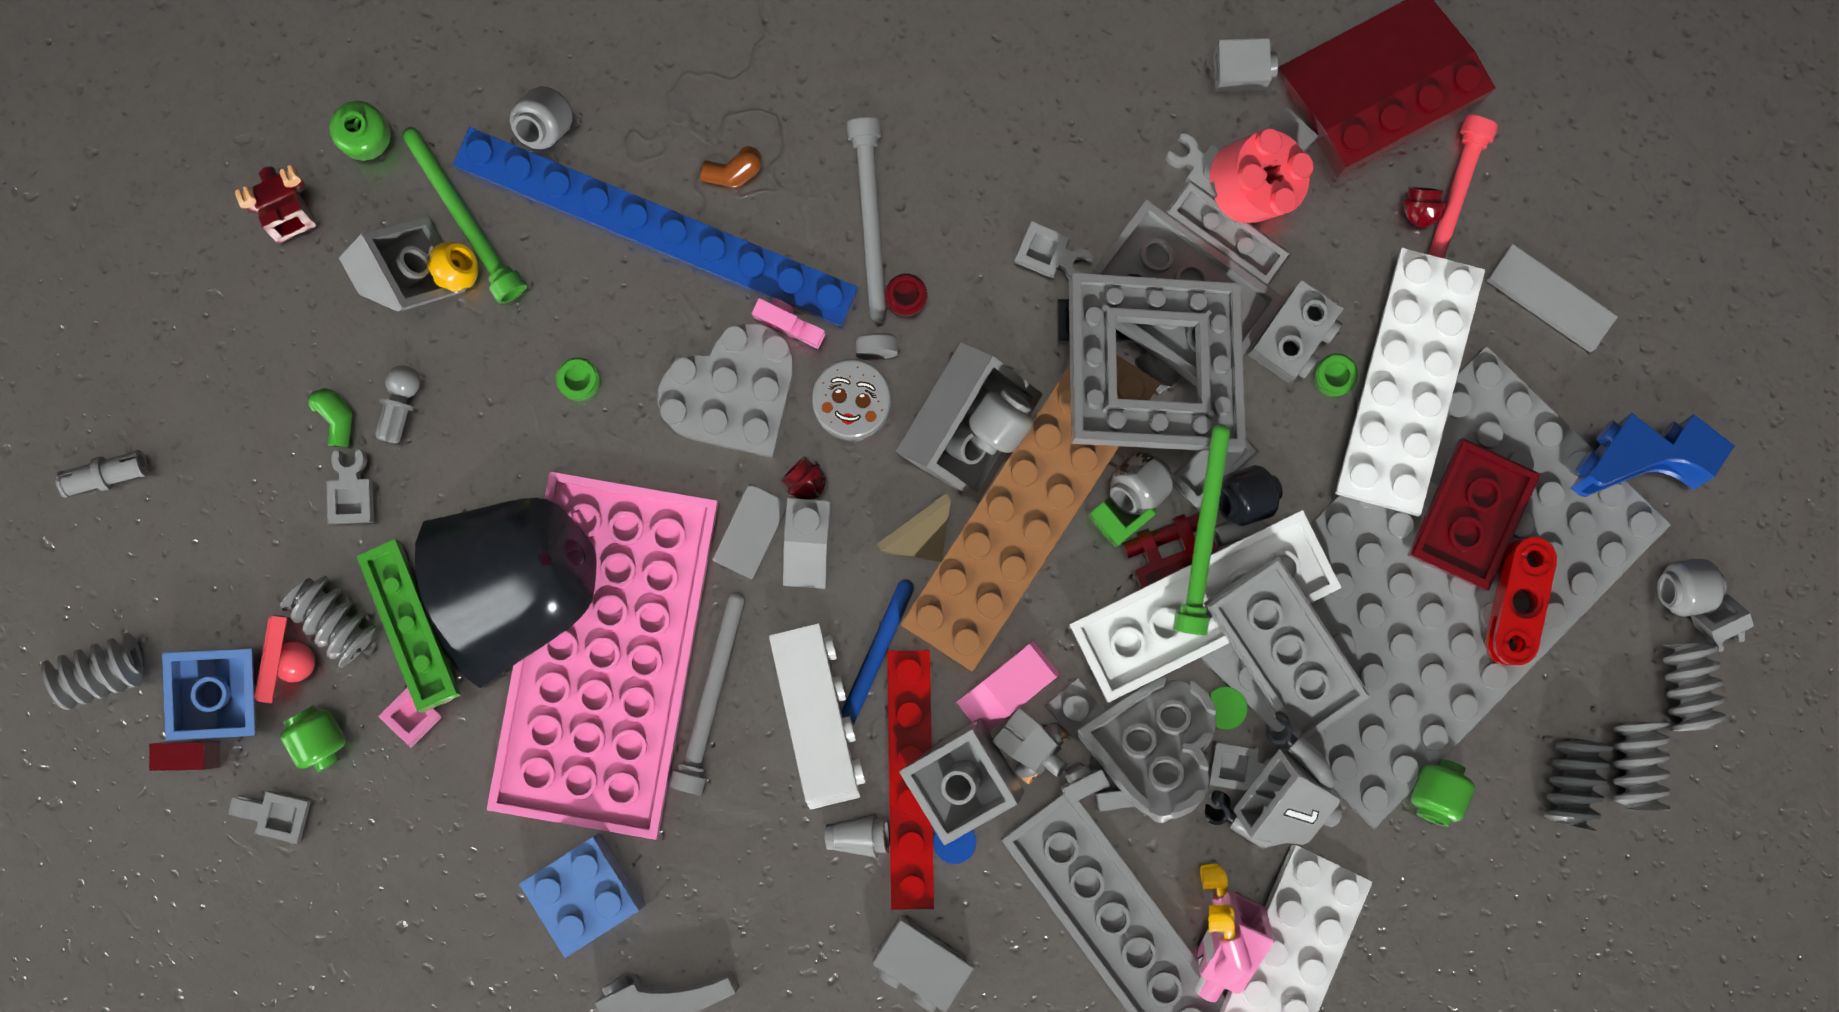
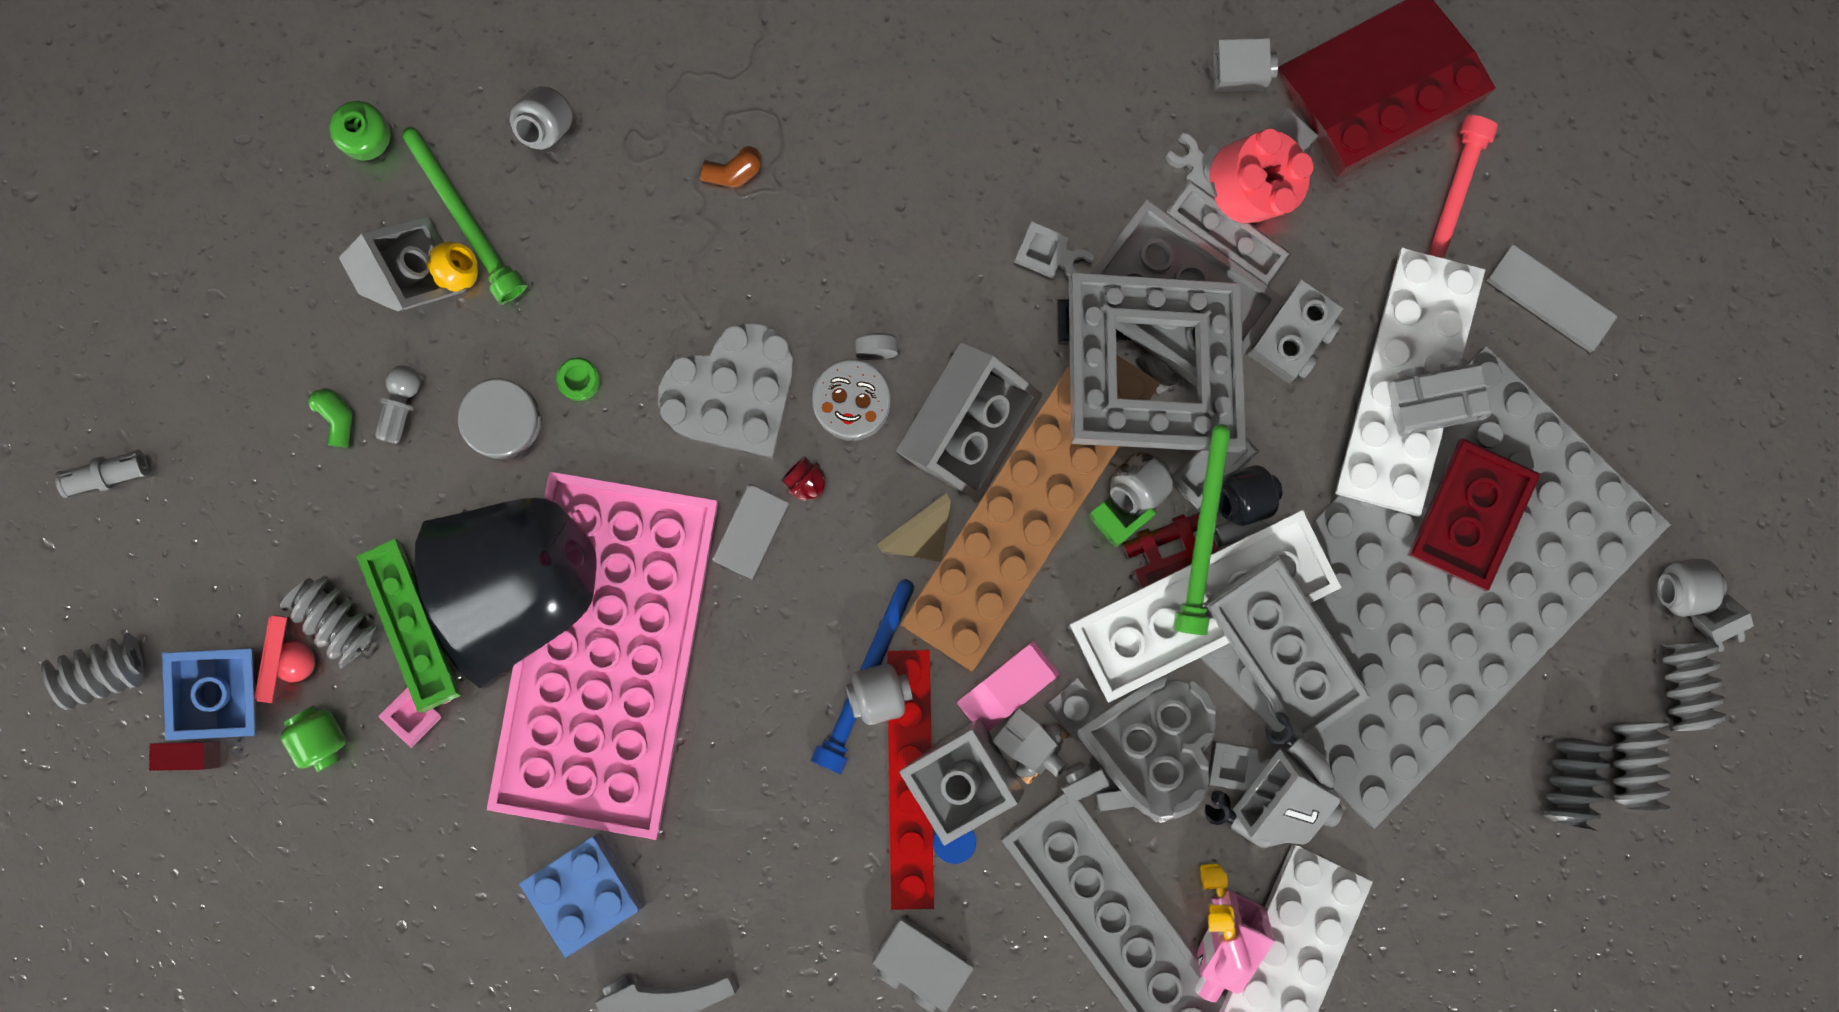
(277, 816): light grey plate -> none
(278, 203): dark red piece -> none
(350, 497): light grey plate -> none
(499, 418): none -> light grey head
(655, 227): blue plate -> none
(689, 775): light grey piece -> none
(780, 317): bright pink plate -> none
(806, 543): light grey slope -> none
(815, 716): white brick -> none
(859, 836): light grey cone -> none
(864, 136): light grey piece -> none
(878, 694): none -> light grey head
(906, 294): dark red plate -> none
(1001, 421): light grey head -> none
(1230, 707): bright green tile -> none
(1336, 375): bright green tile -> none
(1423, 205): dark red plate -> none
(1439, 397): none -> light grey brick
(1442, 793): bright green head -> none
(1537, 584): red piece -> none
(1631, 448): blue arch -> none

